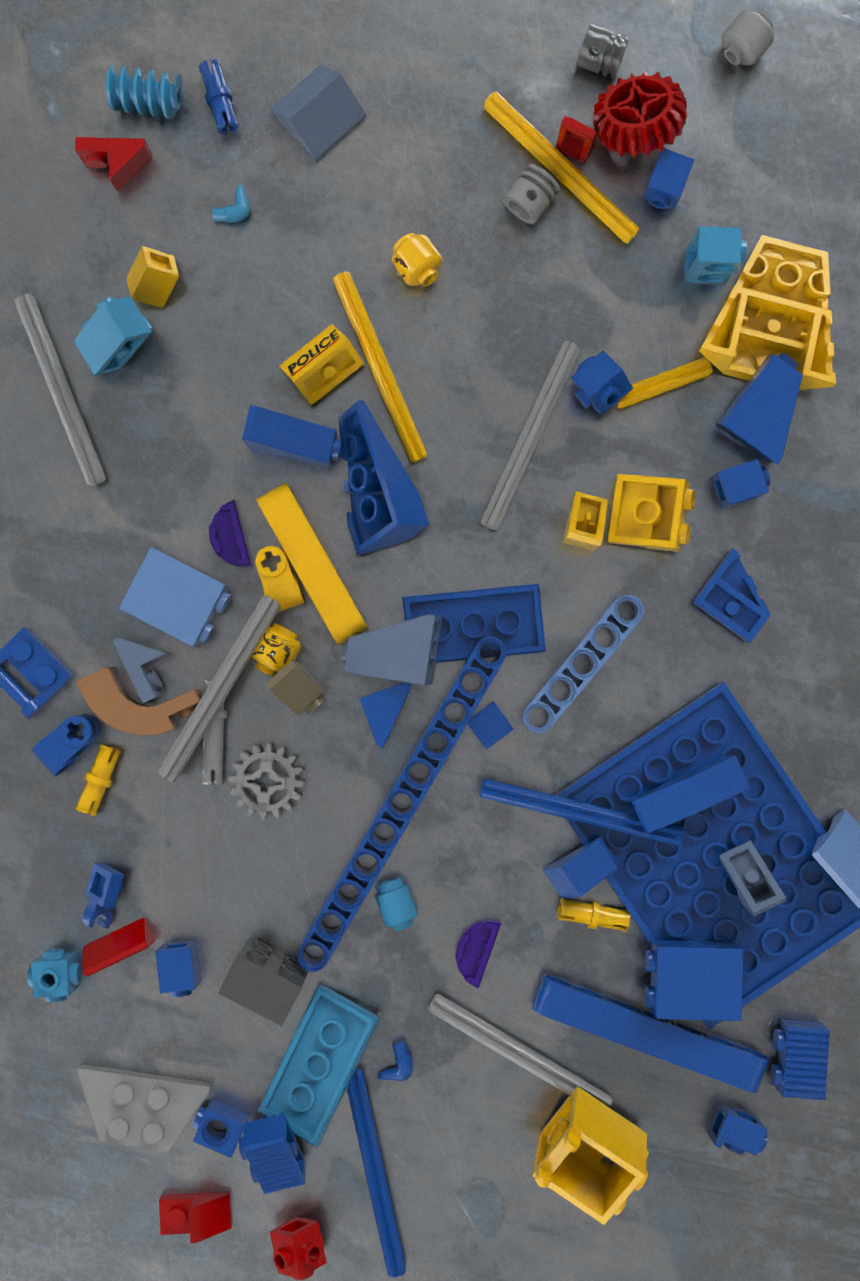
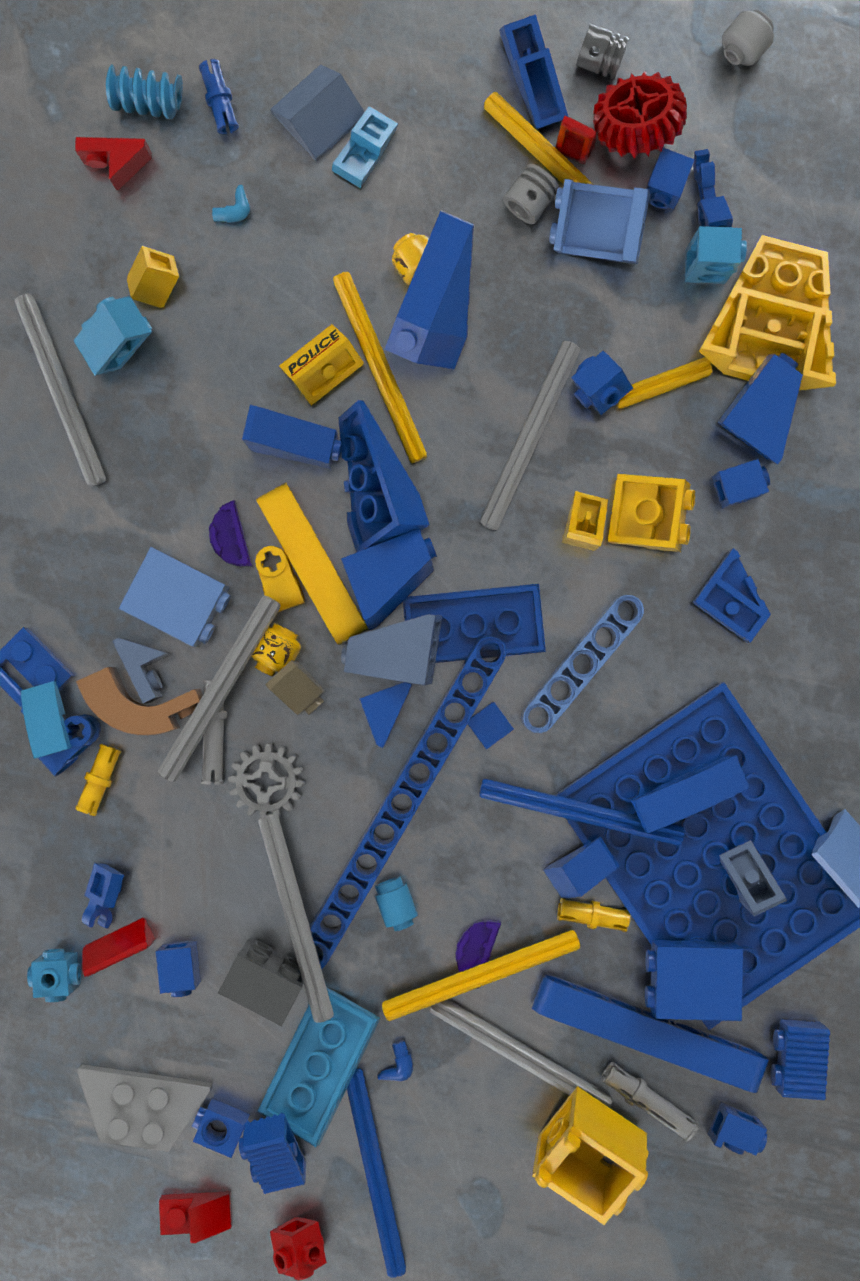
(44, 719): none -> dark azure slope
(296, 918): none -> light grey axle
(365, 147): none -> dark azure slope
(388, 574): none -> blue slope
(435, 309): none -> blue wedge
(480, 975): none -> yellow axle
(534, 71): none -> blue slope
(600, 221): none -> medium blue panel
(639, 1094): none -> light grey pin
(711, 209): none -> blue piece

